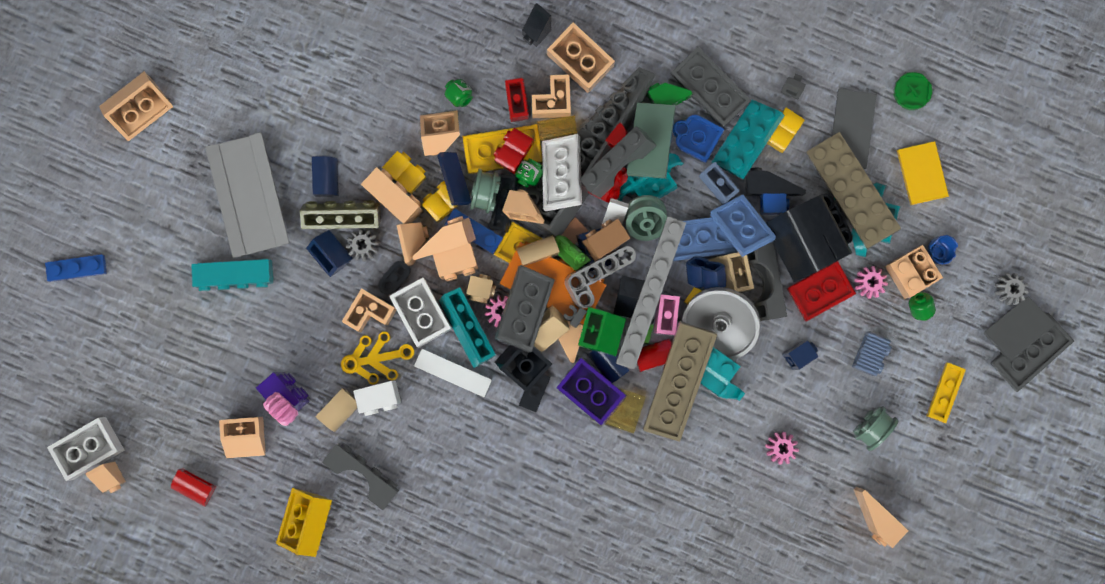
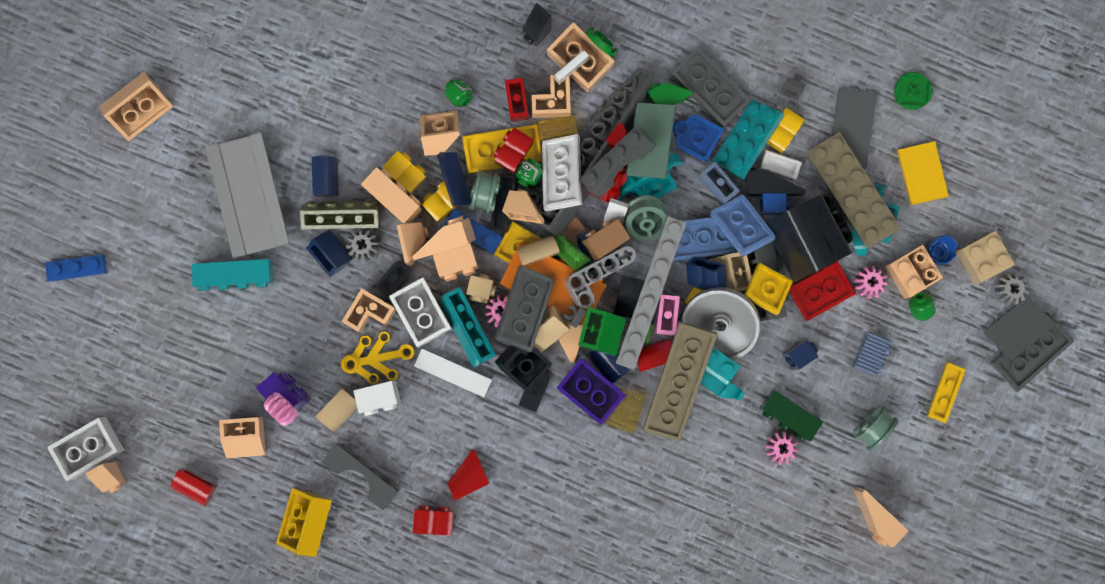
(433, 521): none -> red brick
(468, 477): none -> red slope
(571, 67): none -> white tile
(601, 41): none -> green tile
(768, 288): none -> yellow tile
(780, 165): none -> white tile
(790, 416): none -> dark green brick
(985, 257): none -> tan brick

